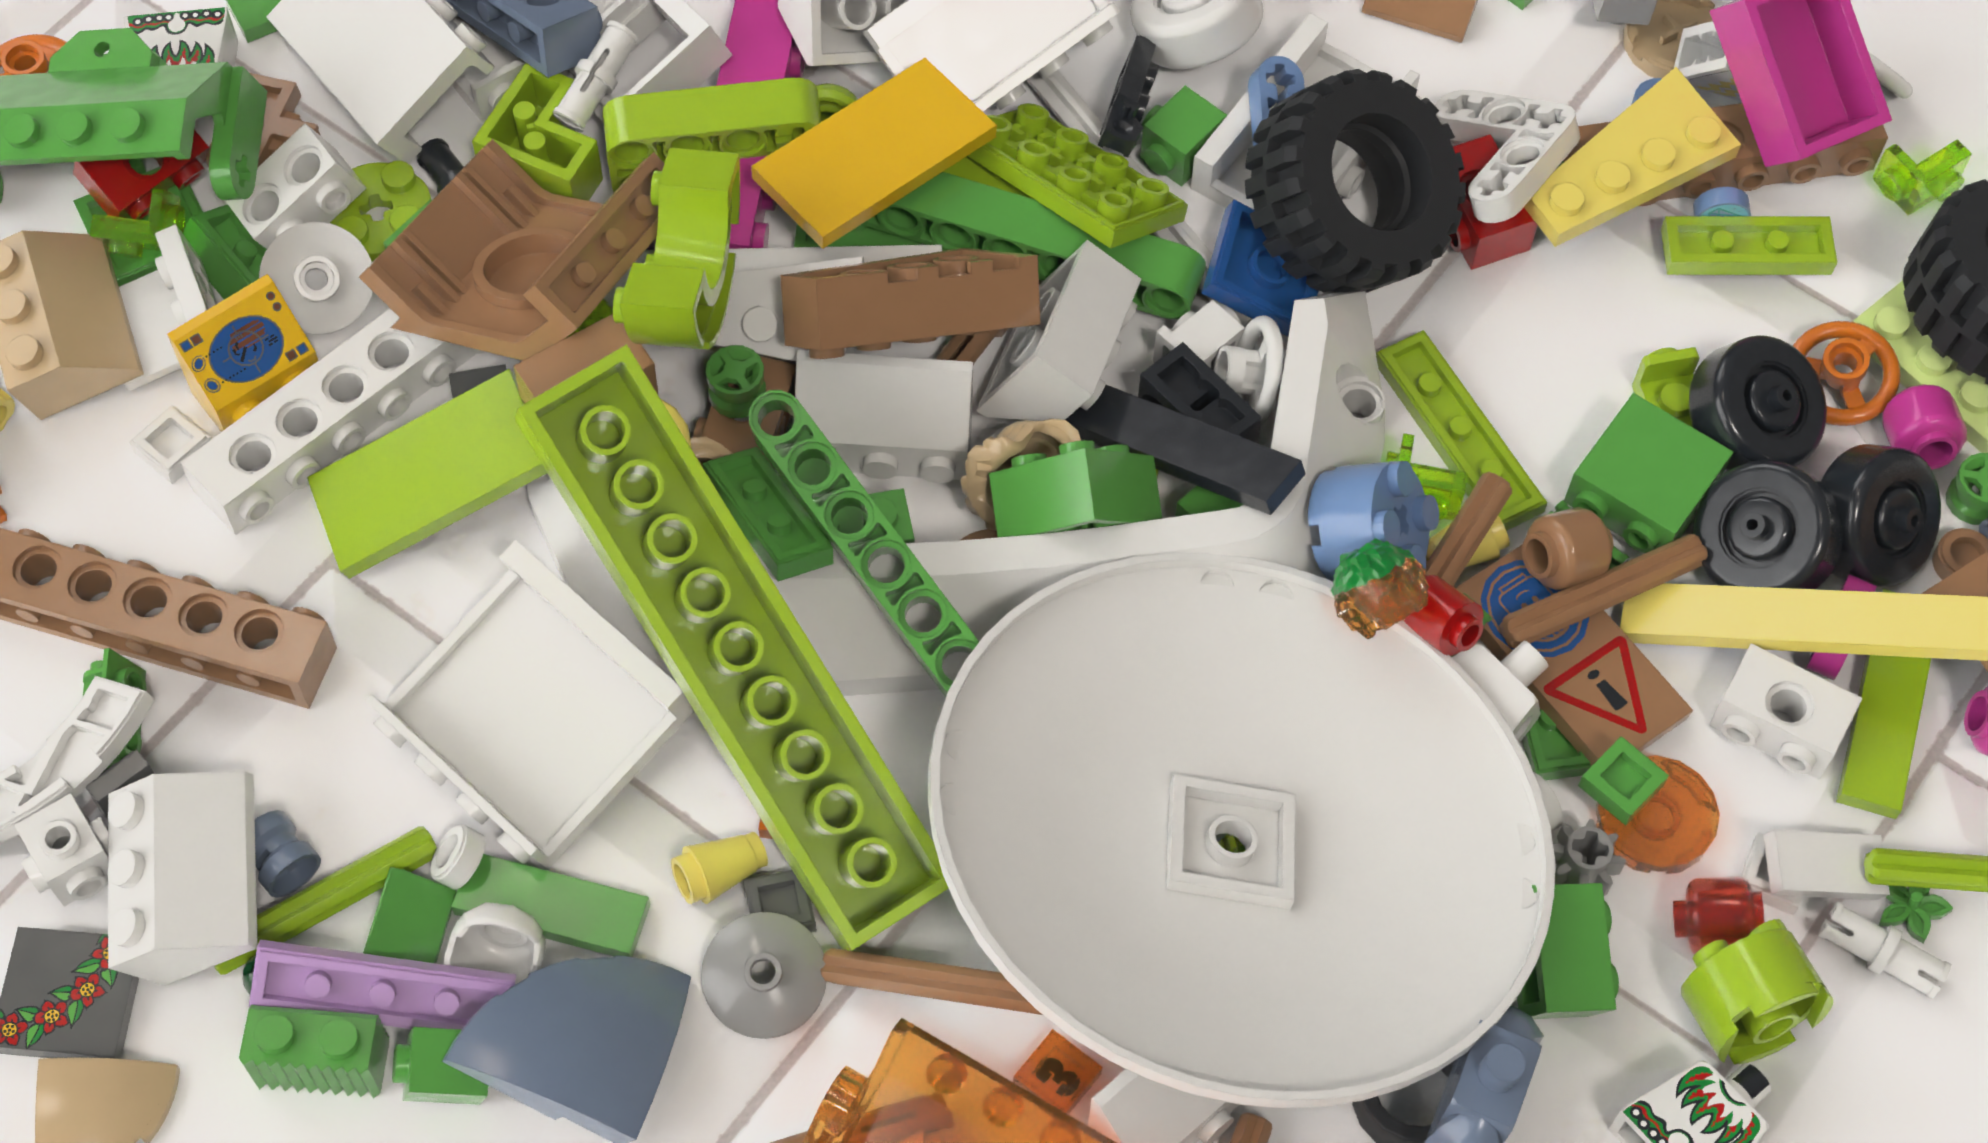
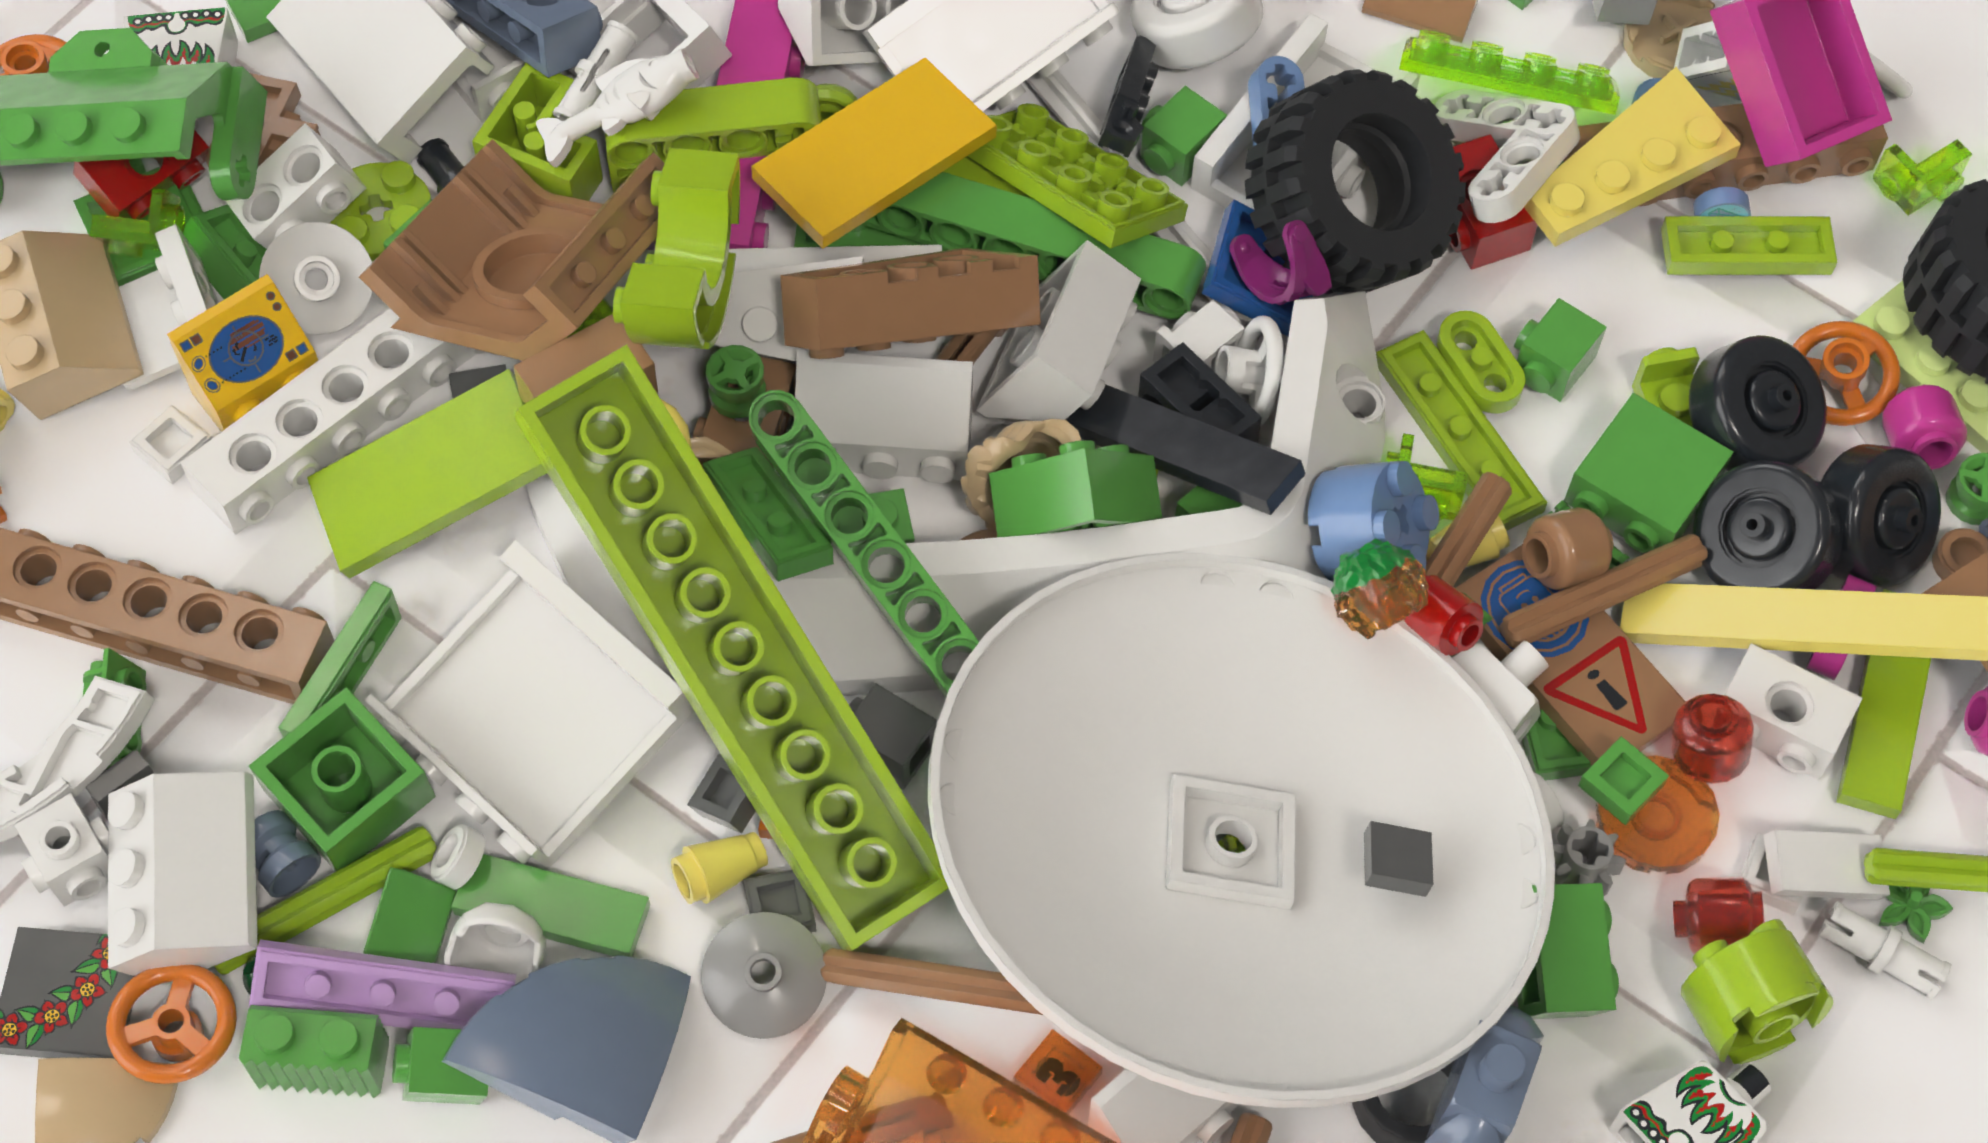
(173, 1046): none -> orange piece
(343, 780): none -> bright green brick
(349, 654): none -> bright green tile
(628, 95): none -> white animal
(722, 798): none -> dark grey plate
(897, 731): none -> dark grey brick
(1272, 281): none -> magenta helmet
(1398, 859): none -> dark grey tile
(1483, 365): none -> lime plate
(1533, 77): none -> clear neon green tile
(1558, 349): none -> bright green brick
(1712, 738): none -> clear red head

